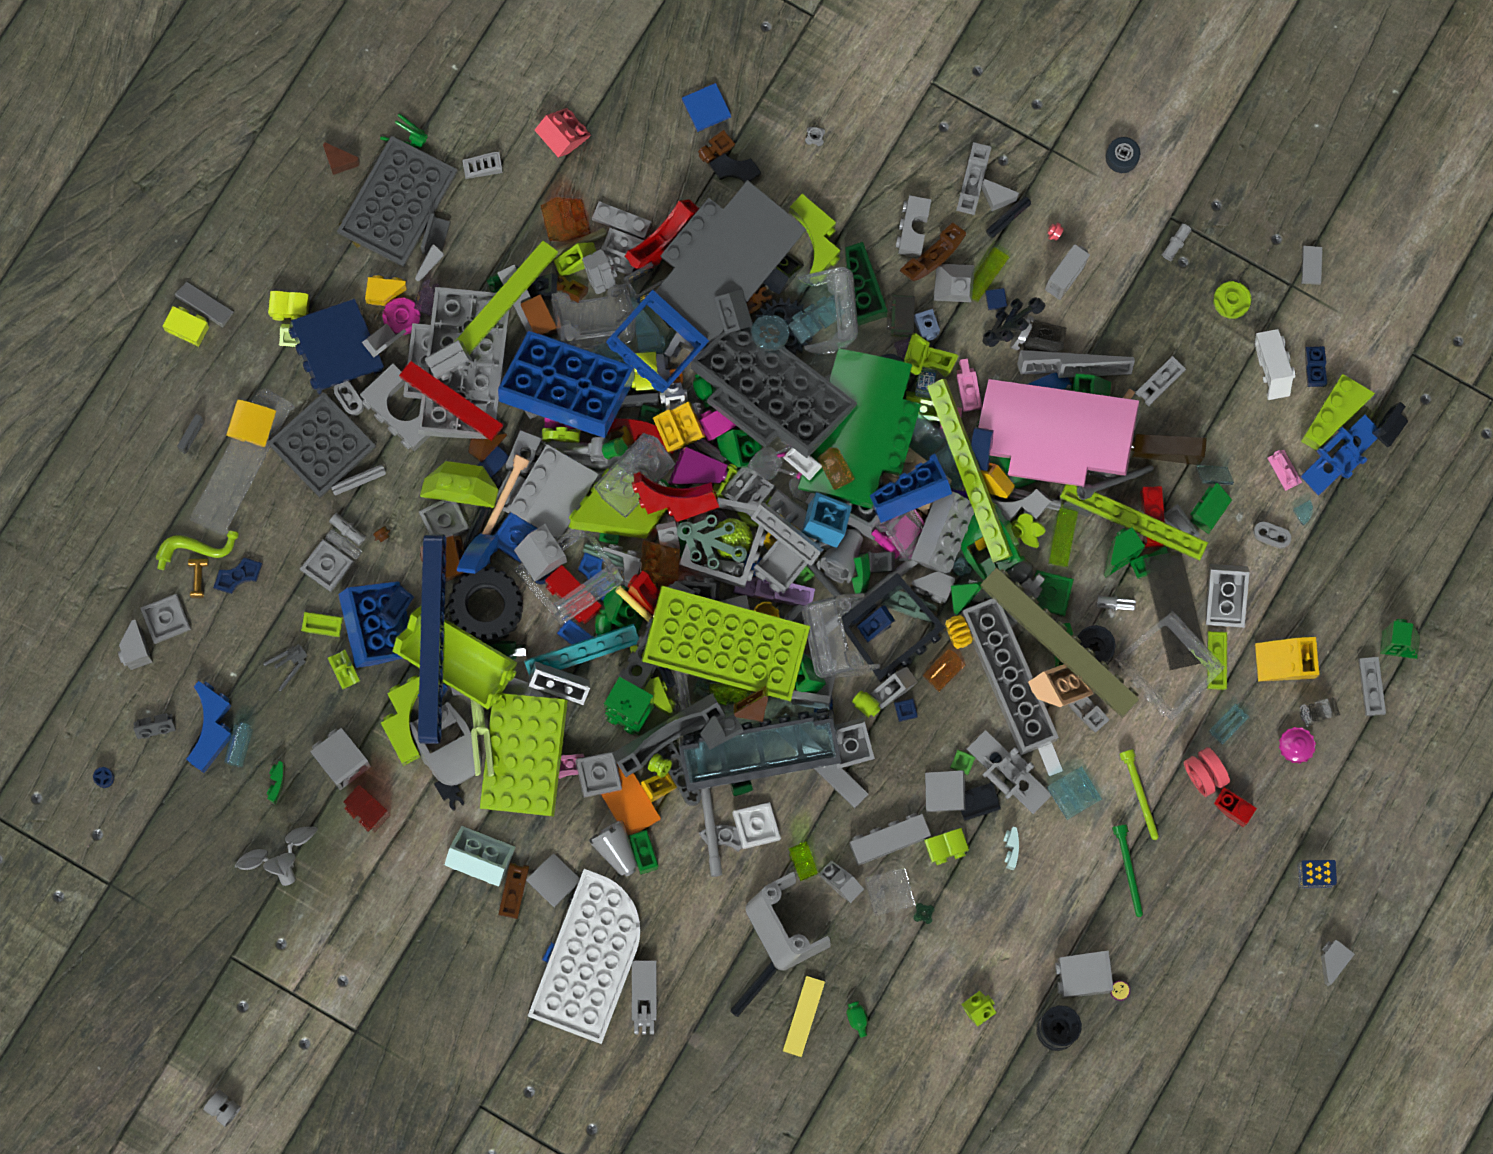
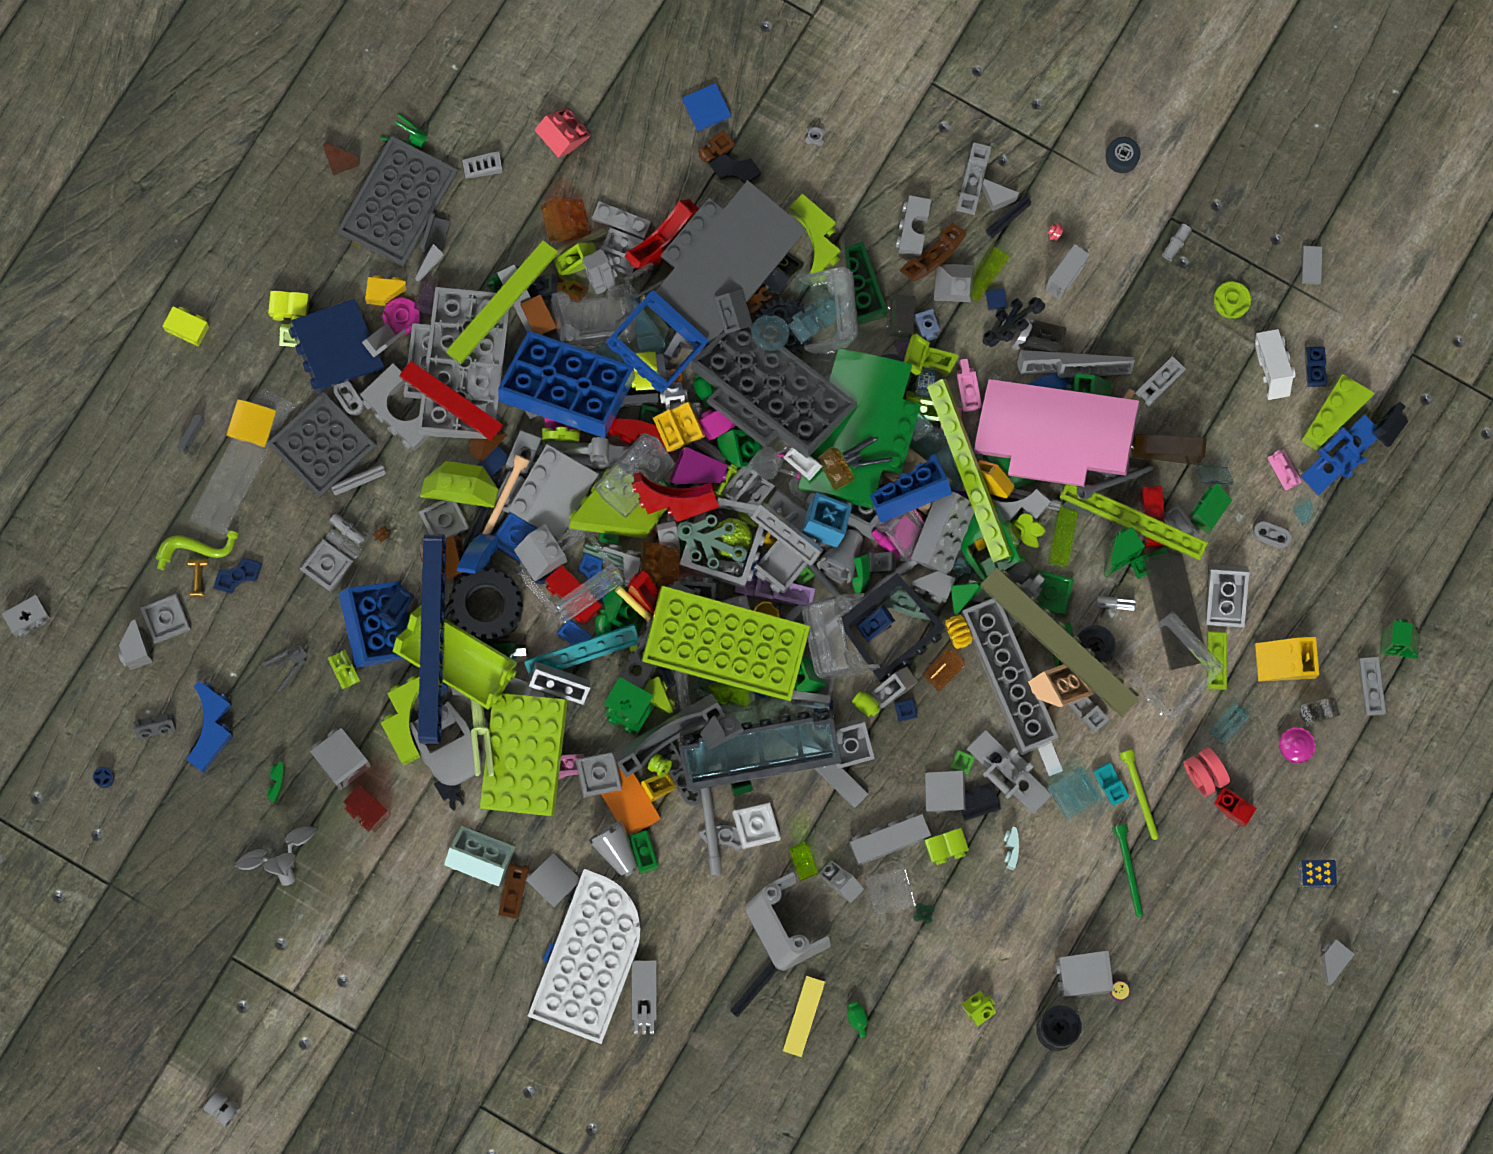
(16, 620): none -> light grey brick
(204, 304): light grey slope -> none
(238, 745): clear light blue brick -> none
(322, 624): lime tile -> none
(448, 360): light grey brick -> none
(618, 443): leg -> none
(752, 706): reddish brown slope -> none
(852, 455): none -> black plant
(981, 445): dark blue slope -> none
(1110, 783): none -> teal slope

